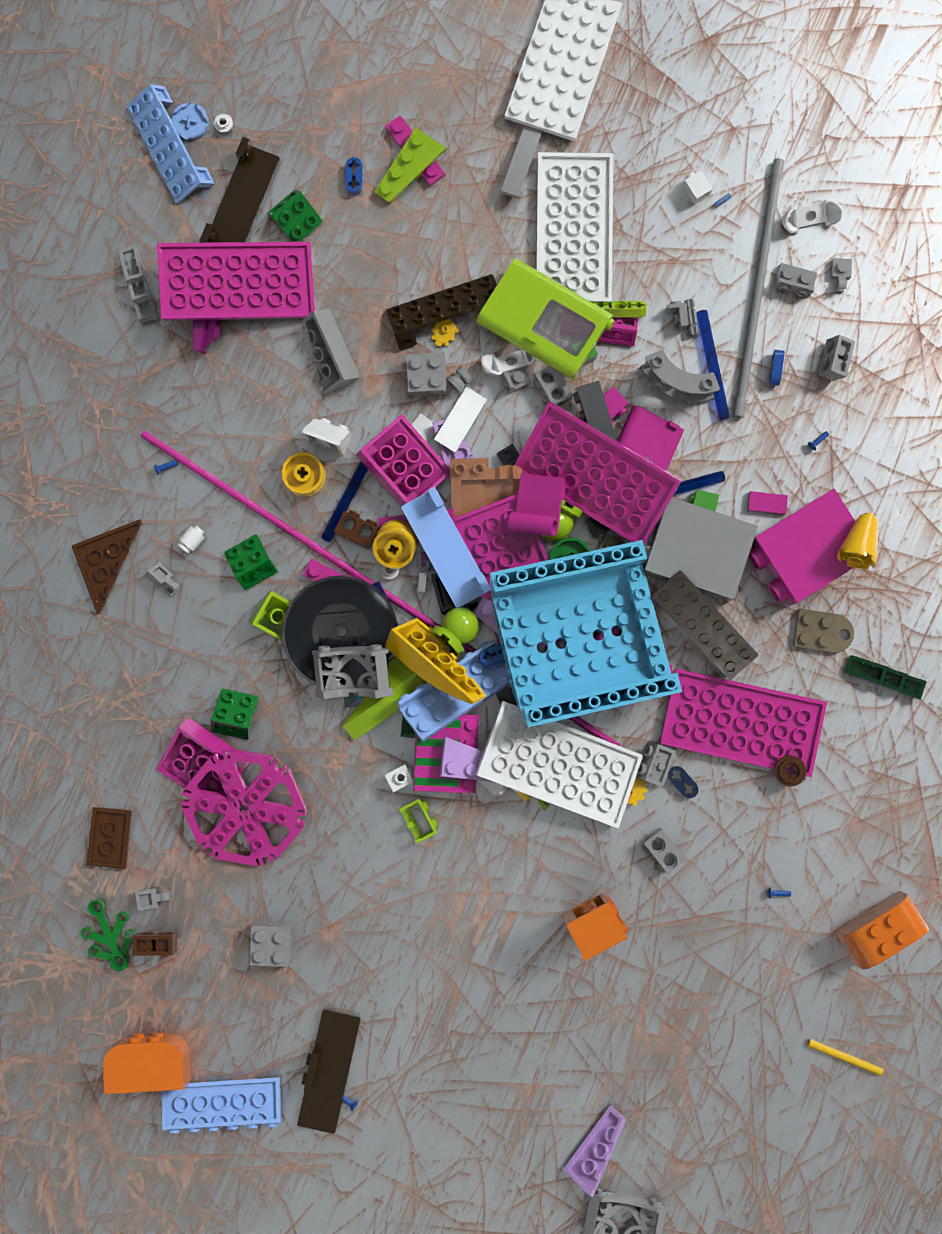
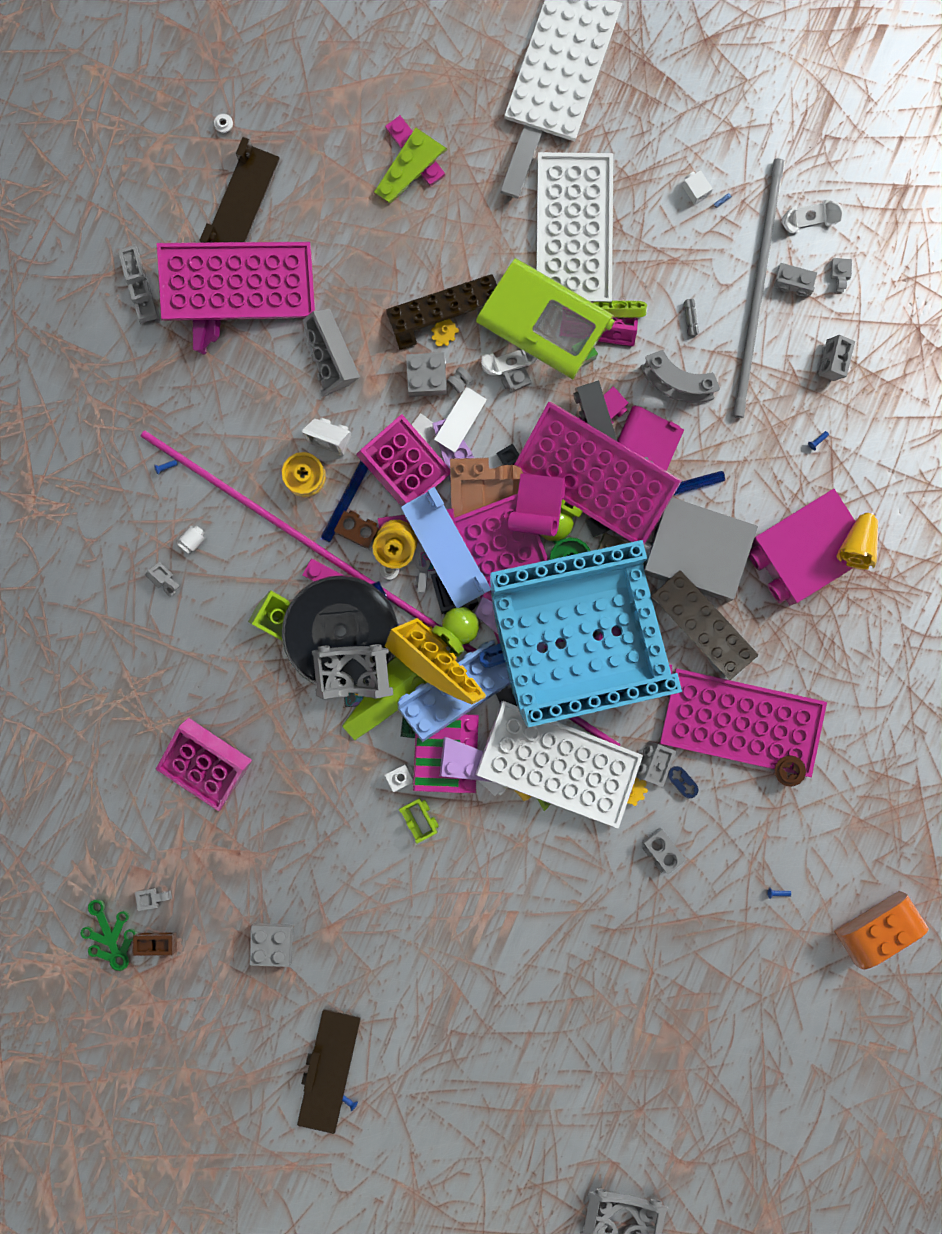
(103, 558): reddish brown tile -> none
(109, 837): reddish brown tile -> none
(147, 1064): orange brick -> none
(165, 144): light blue bracket -> none
(190, 121): light blue tile -> none
(222, 1104): light blue bracket -> none
(233, 714): green bracket -> none
(250, 562): green bracket -> none
(253, 797): dark pink plate -> none
(295, 216): green bracket -> none
(349, 176): blue beam -> none
(558, 384): light grey brick -> none
(594, 1153): lavender wing -> none
(595, 926): orange brick -> none
(681, 316): light grey bracket -> none
(704, 499): bright green brick -> none
(712, 363): clear blue axle -> none
(767, 503): dark pink tile -> none
(776, 367): blue beam -> none
(821, 631): dark tan plate -> none
(845, 1057): yellow bar -> none
(885, 677): dark green slope -> none

